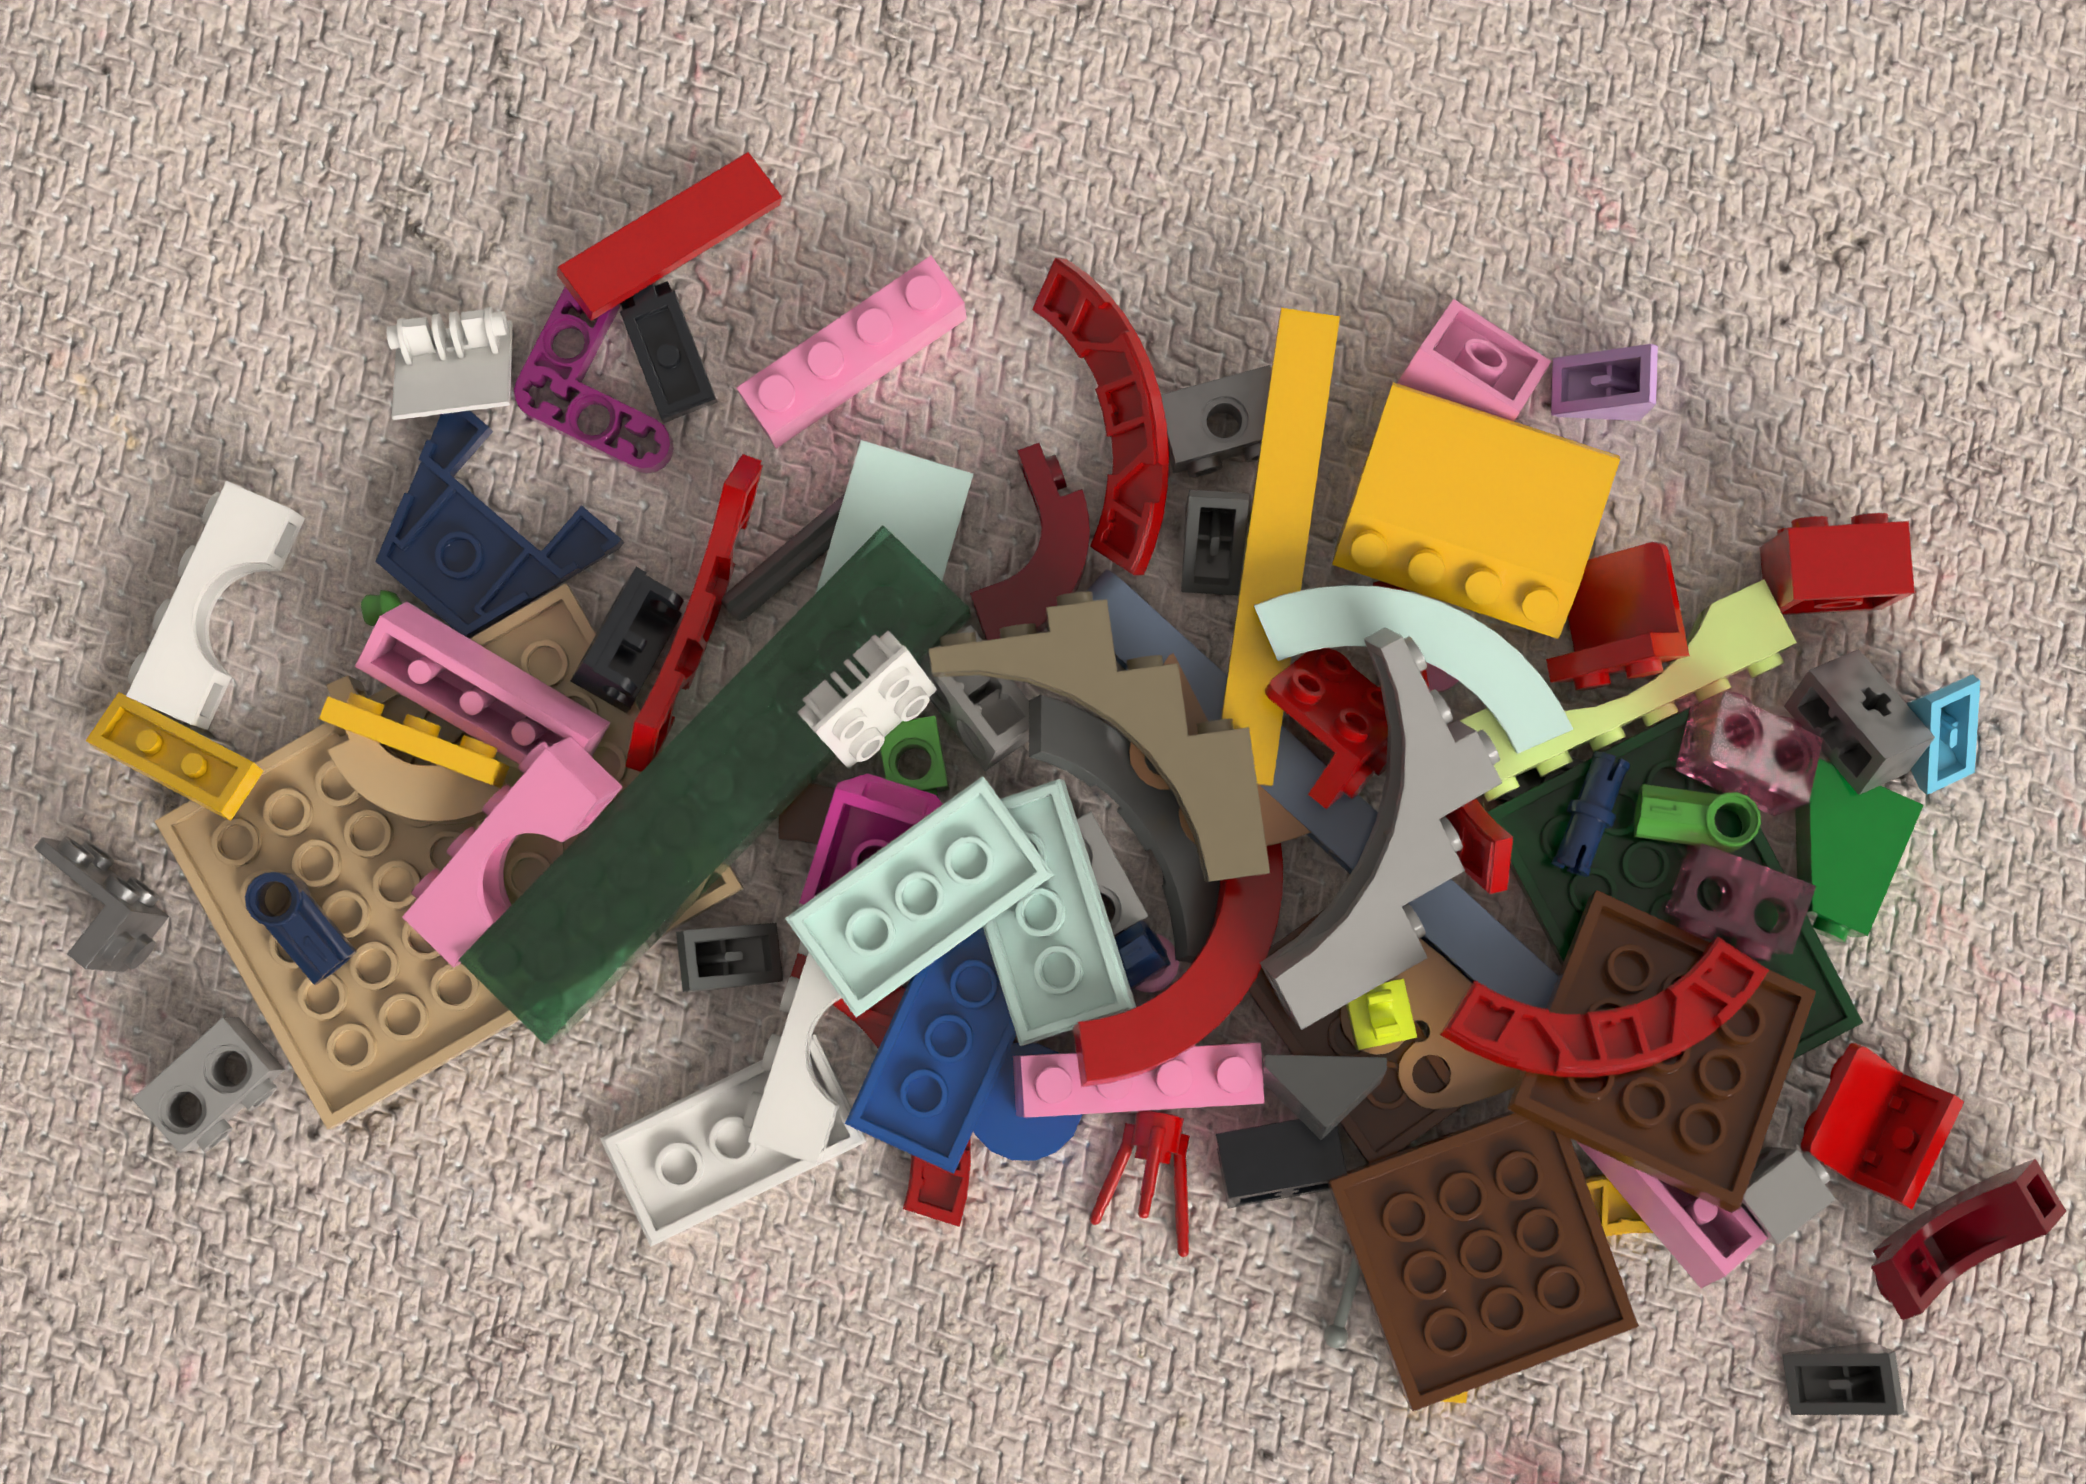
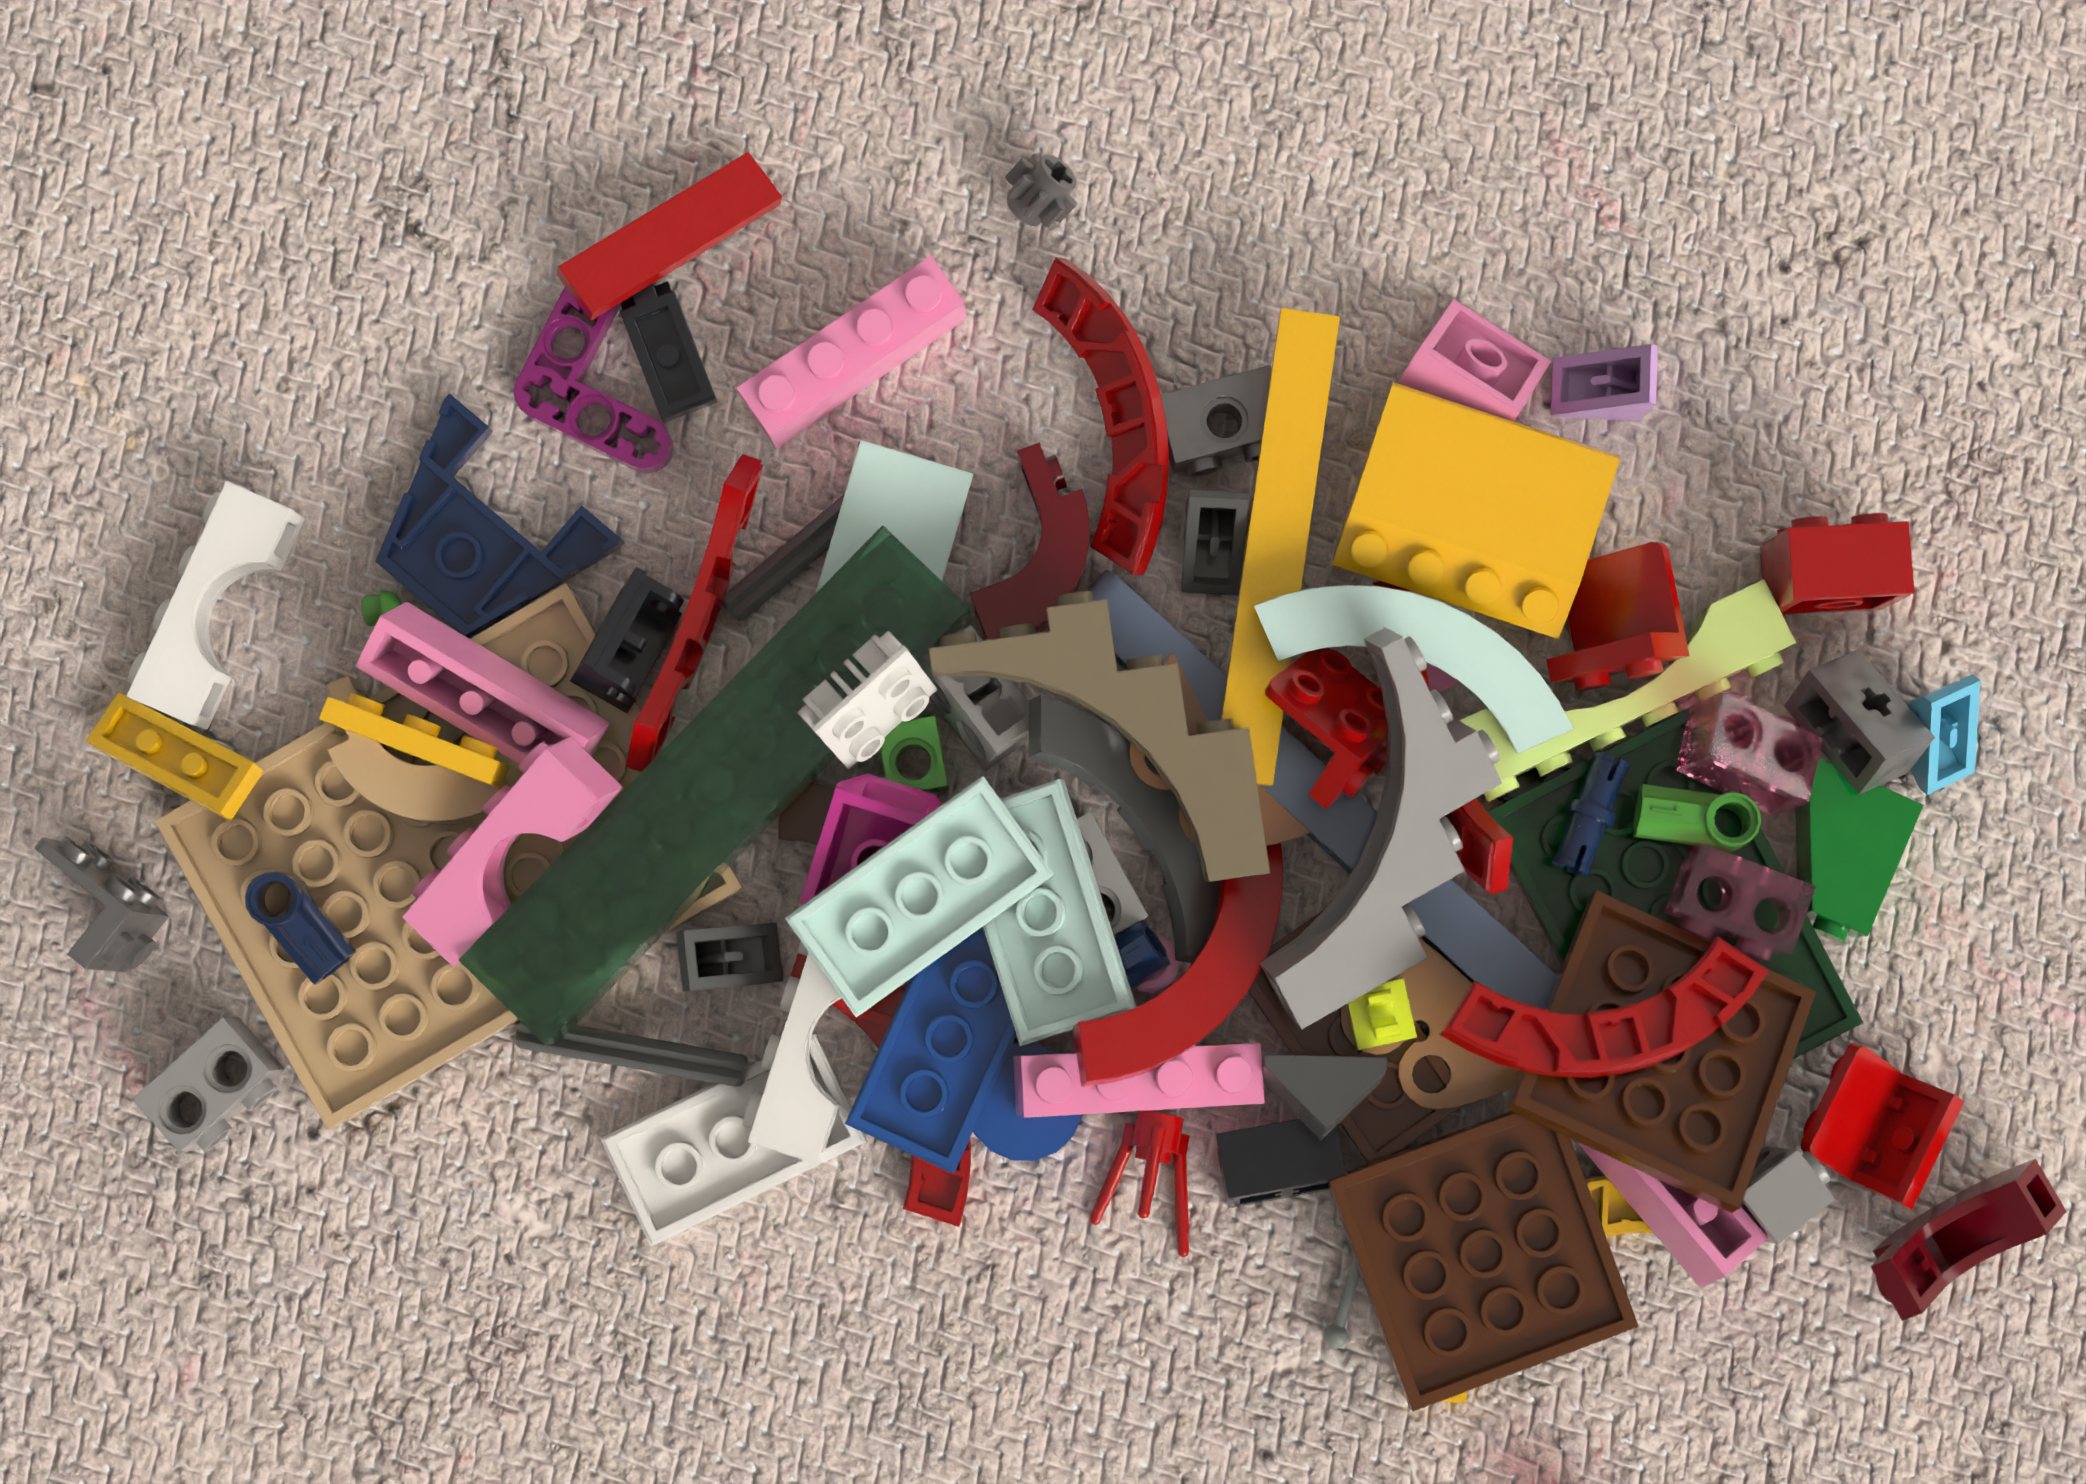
(451, 366): white hinge -> none
(642, 1054): none -> dark grey axle
(1041, 190): none -> flat silver gear
(1844, 1381): dark grey slope -> none

